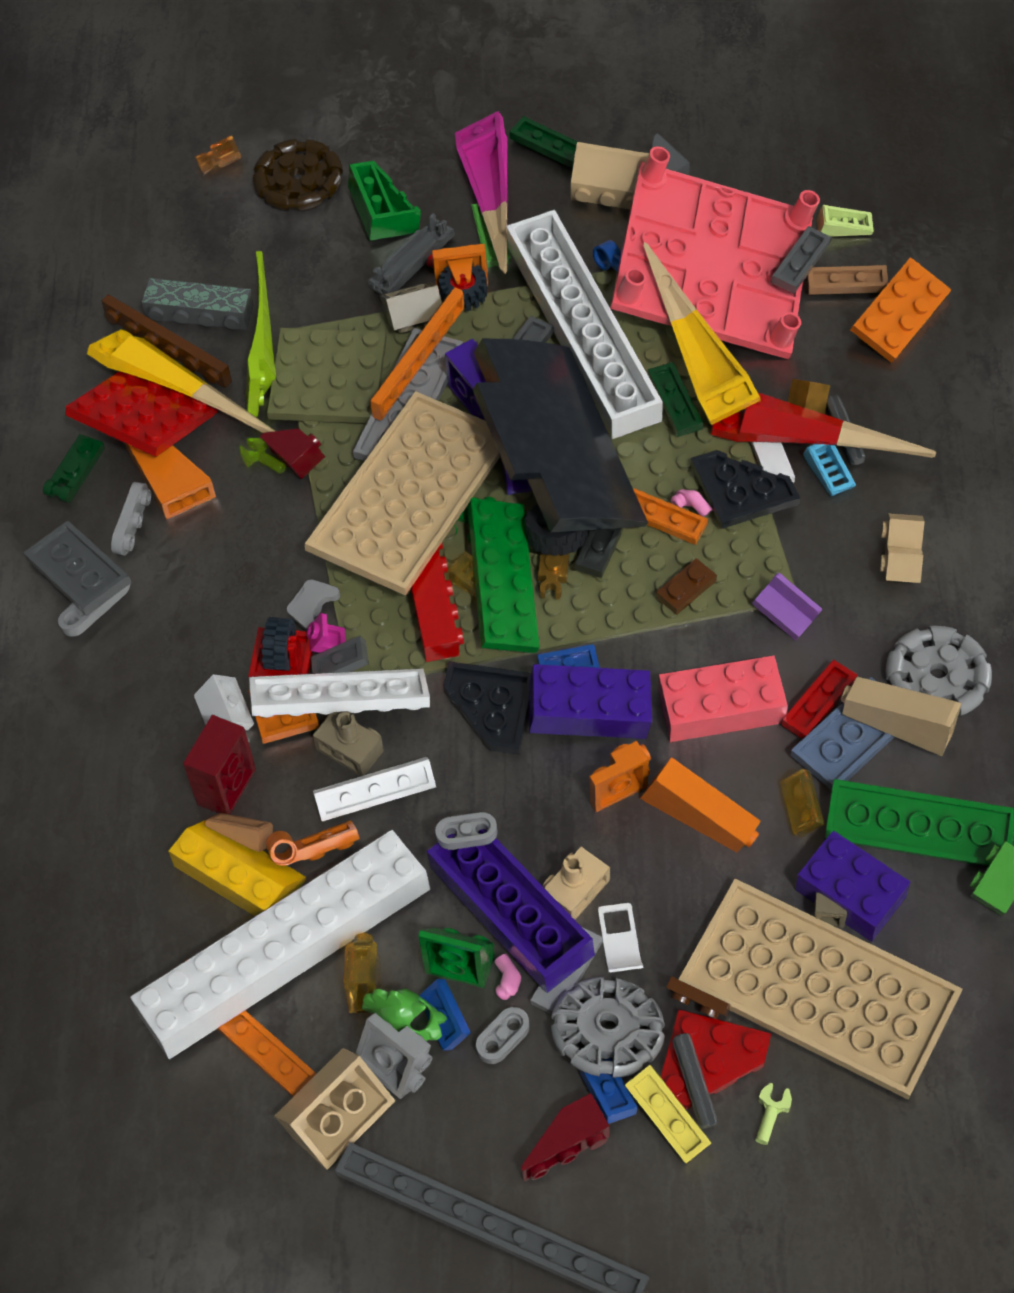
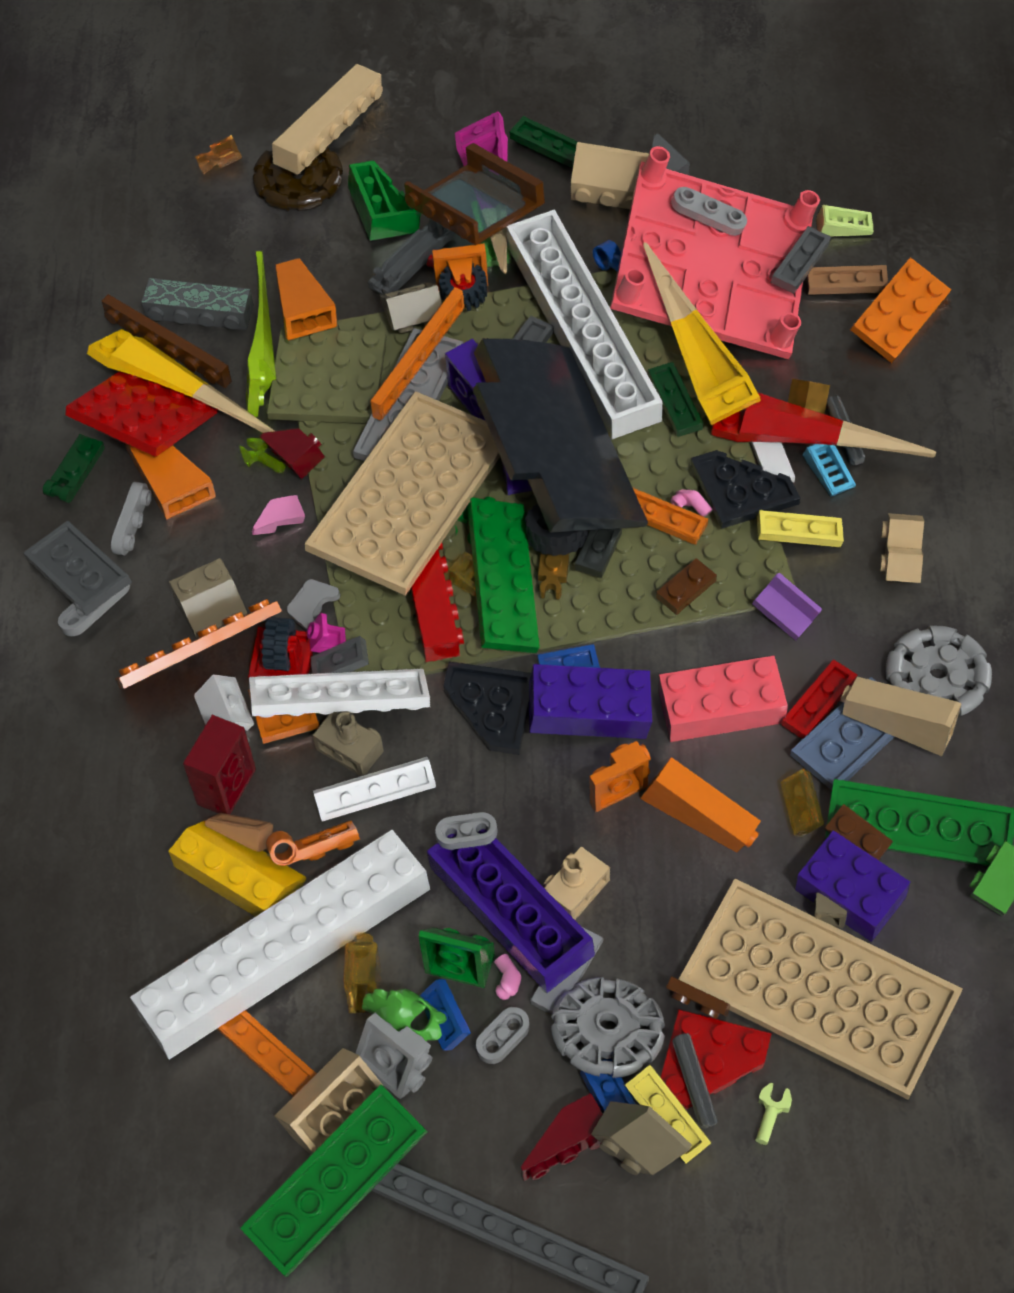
(207, 596): none -> dark tan slope
(207, 638): none -> plate
(279, 512): none -> bright pink slope
(303, 301): none -> orange slope
(327, 119): none -> tan brick
(333, 1180): none -> green plate
(478, 196): none -> panel
(620, 948): white piece -> none
(639, 1138): none -> dark tan slope
(709, 211): none -> light grey plate
(800, 528): none -> light yellow plate
(859, 832): none -> reddish brown plate

